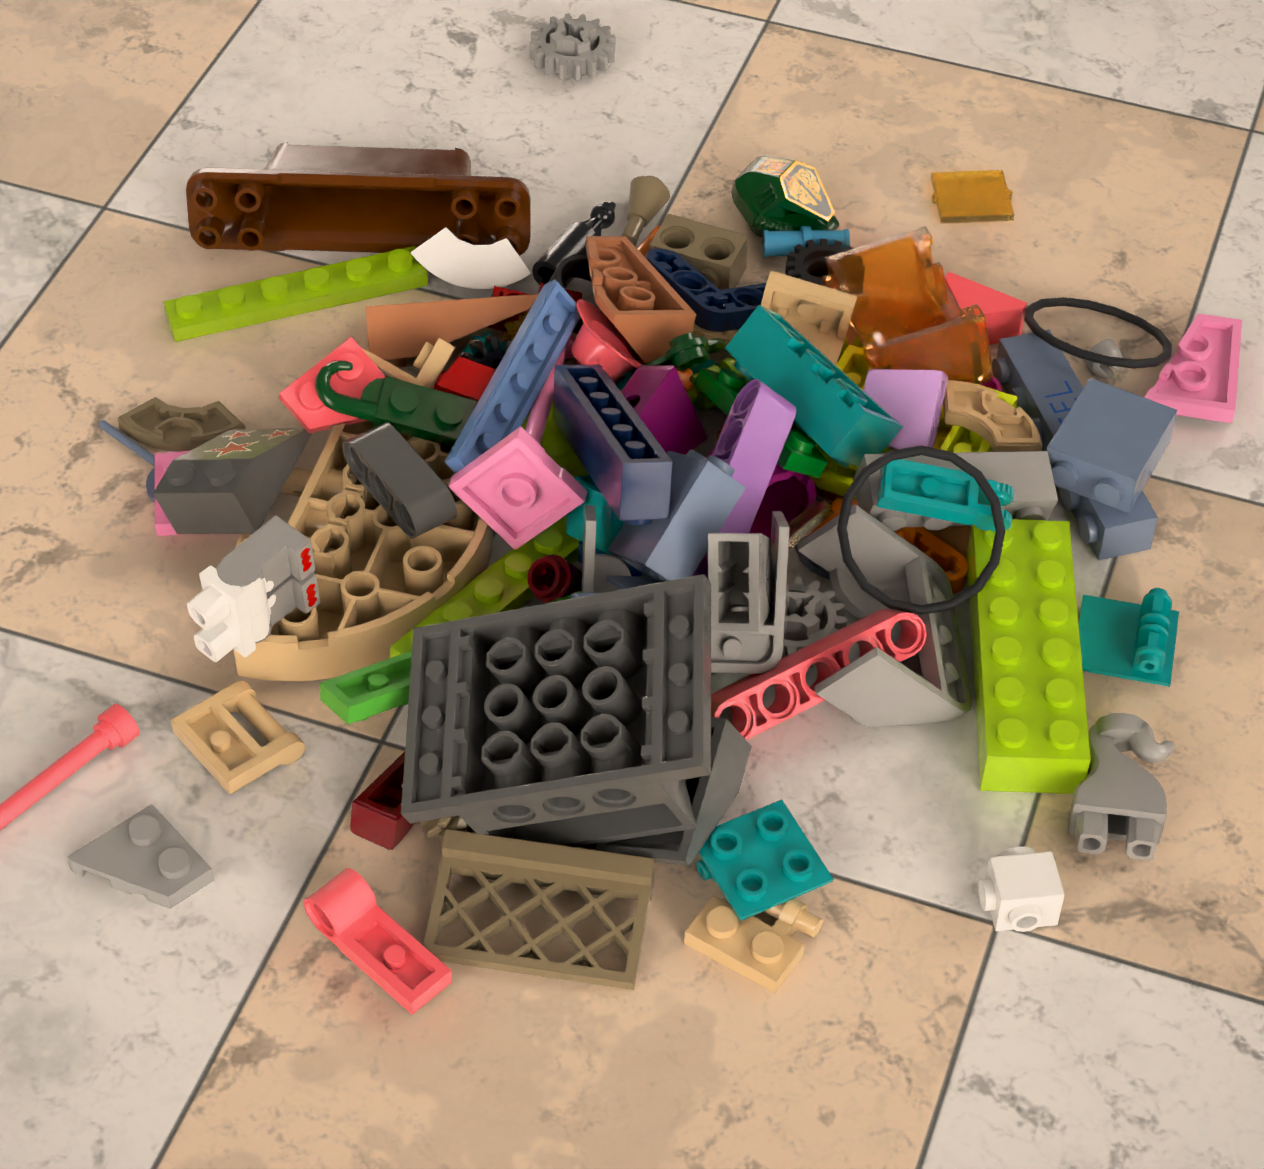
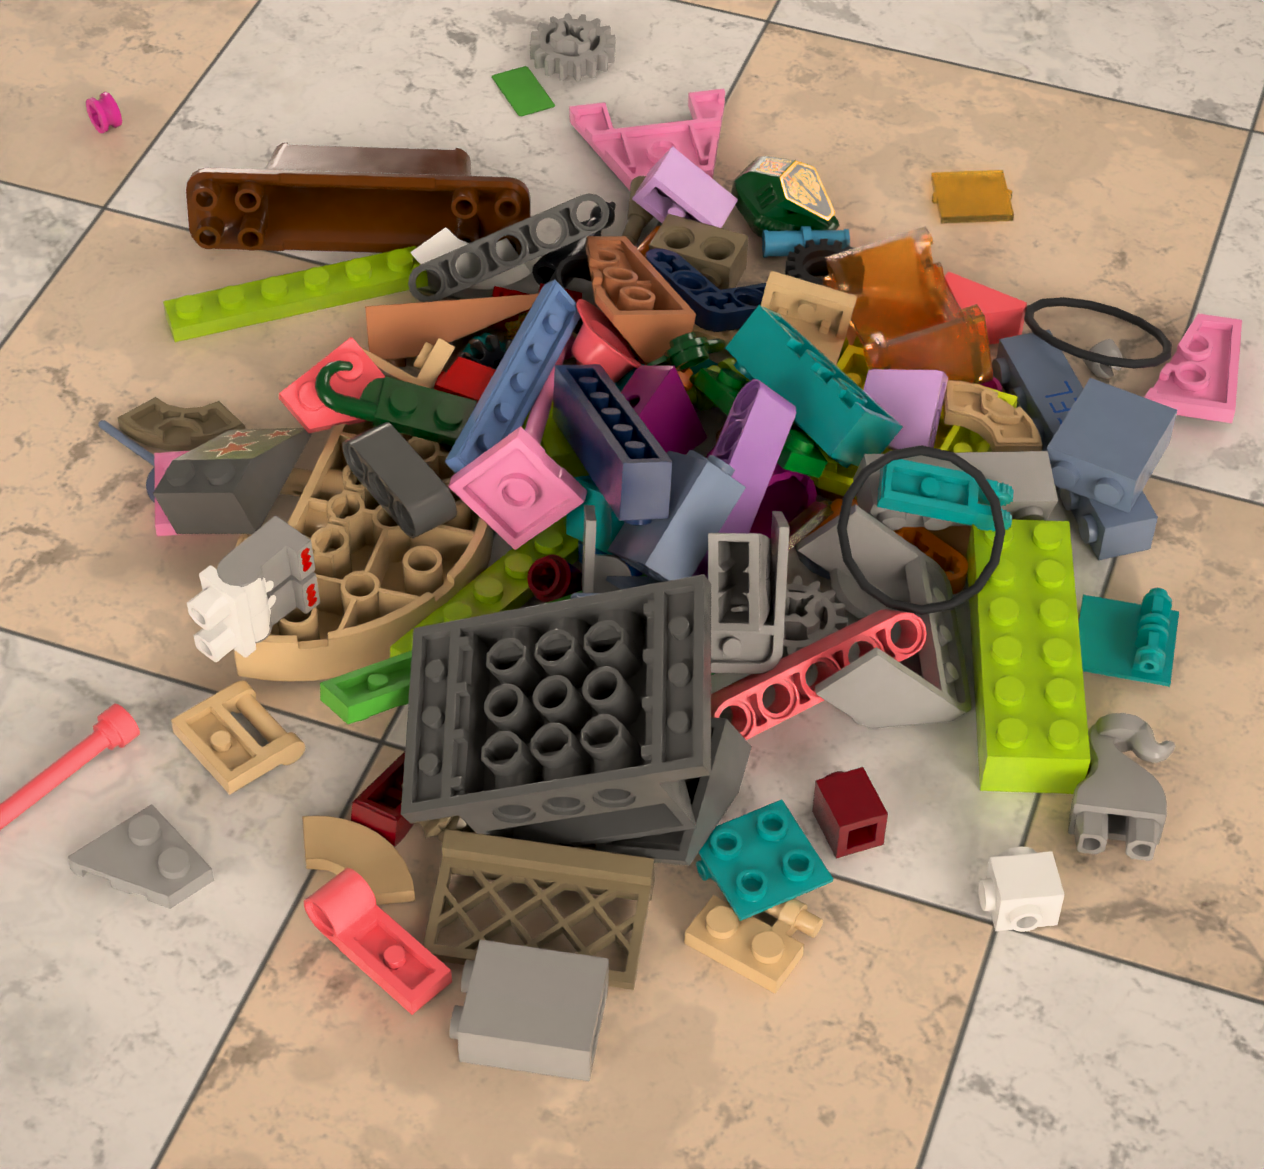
(103, 112): none -> dark pink bush
(343, 844): none -> tan tile
(523, 91): none -> bright green sticker
(531, 247): none -> dark grey beam
(531, 1009): none -> light grey brick
(637, 149): none -> bright pink wing
(683, 192): none -> lavender brick
(849, 812): none -> dark red brick

